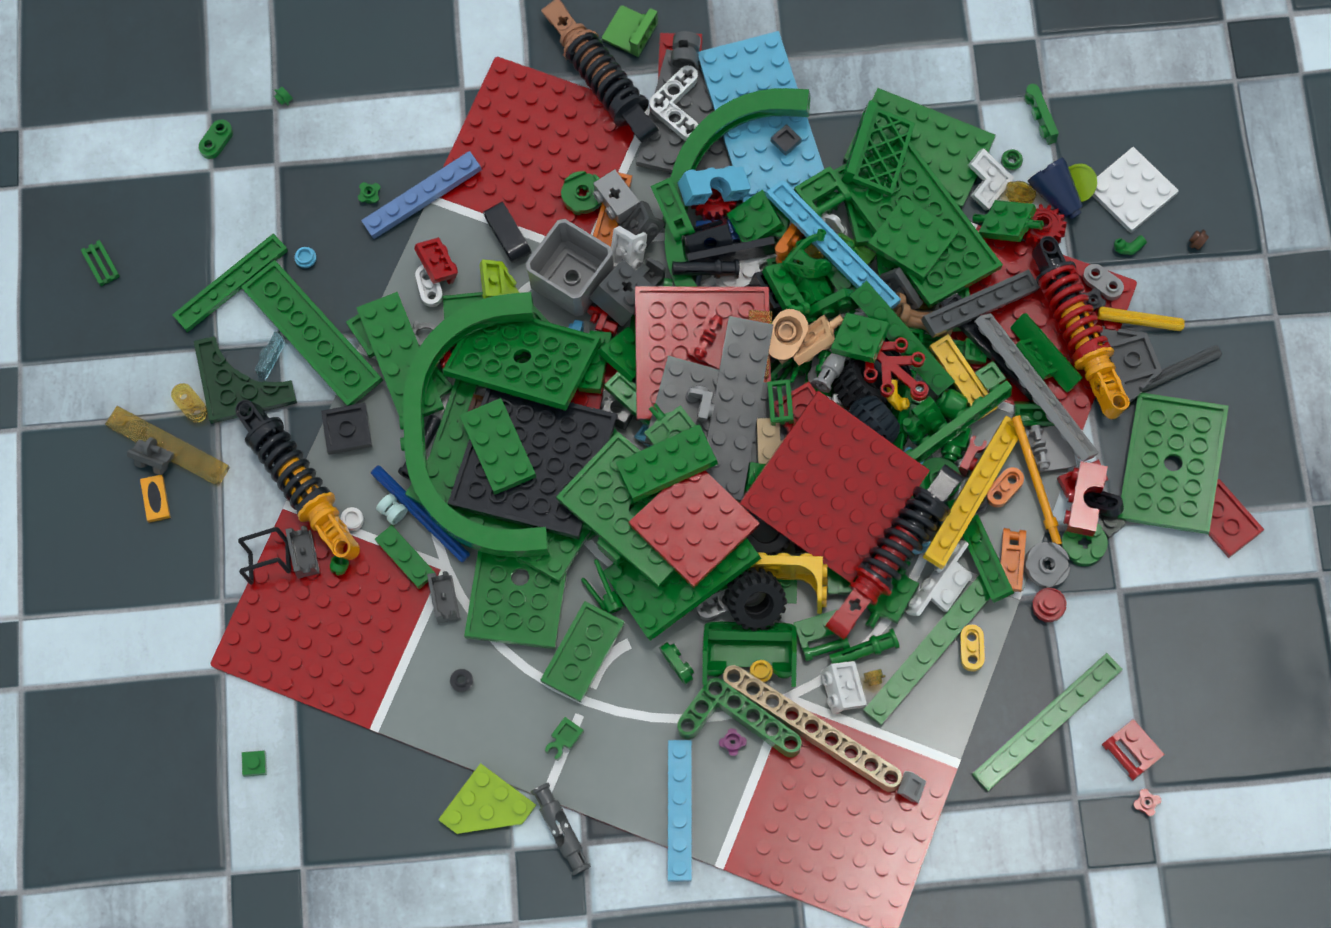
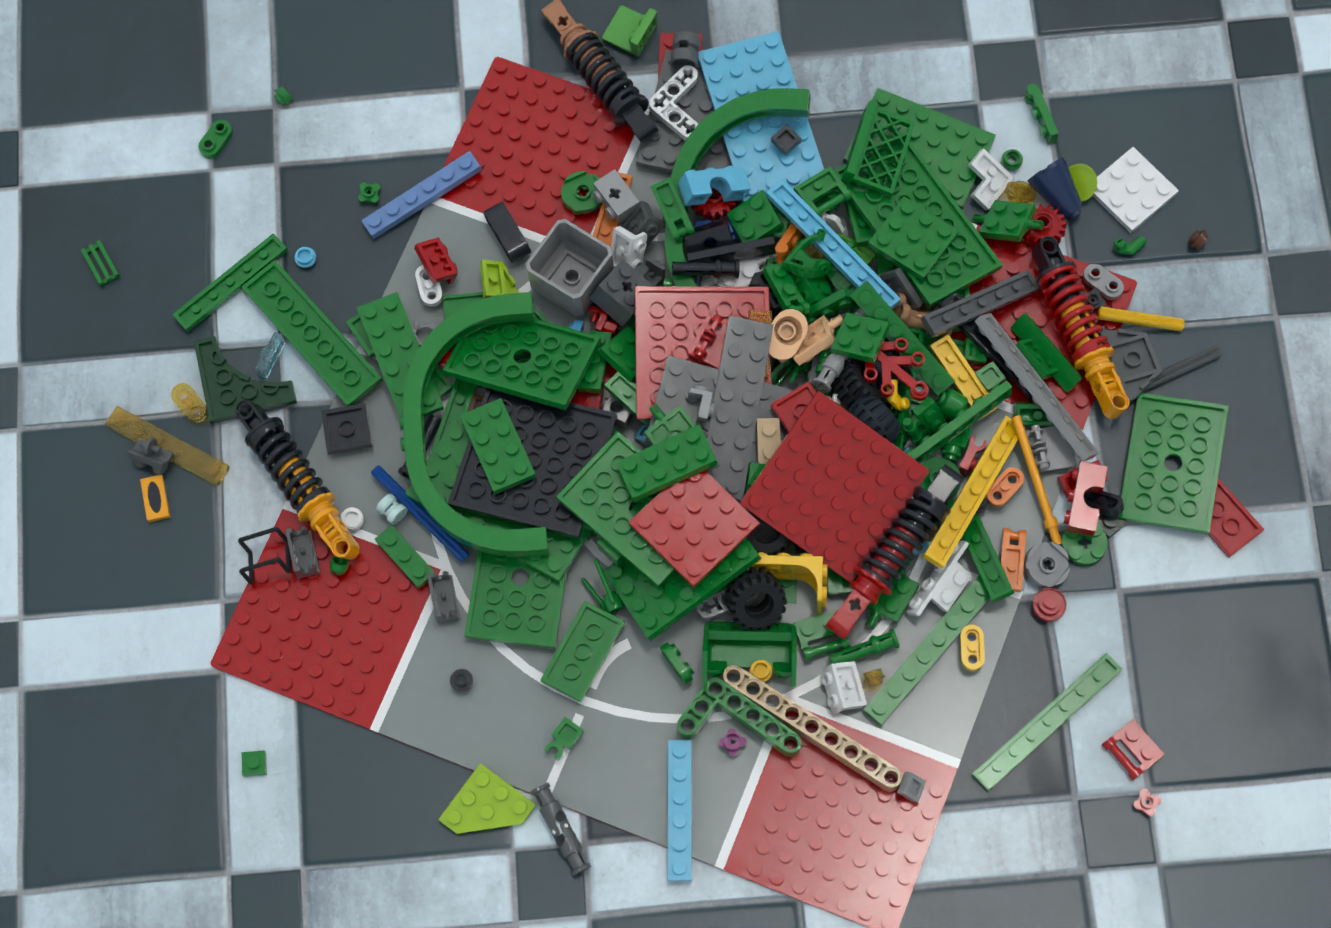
(782, 419): green tile -> none

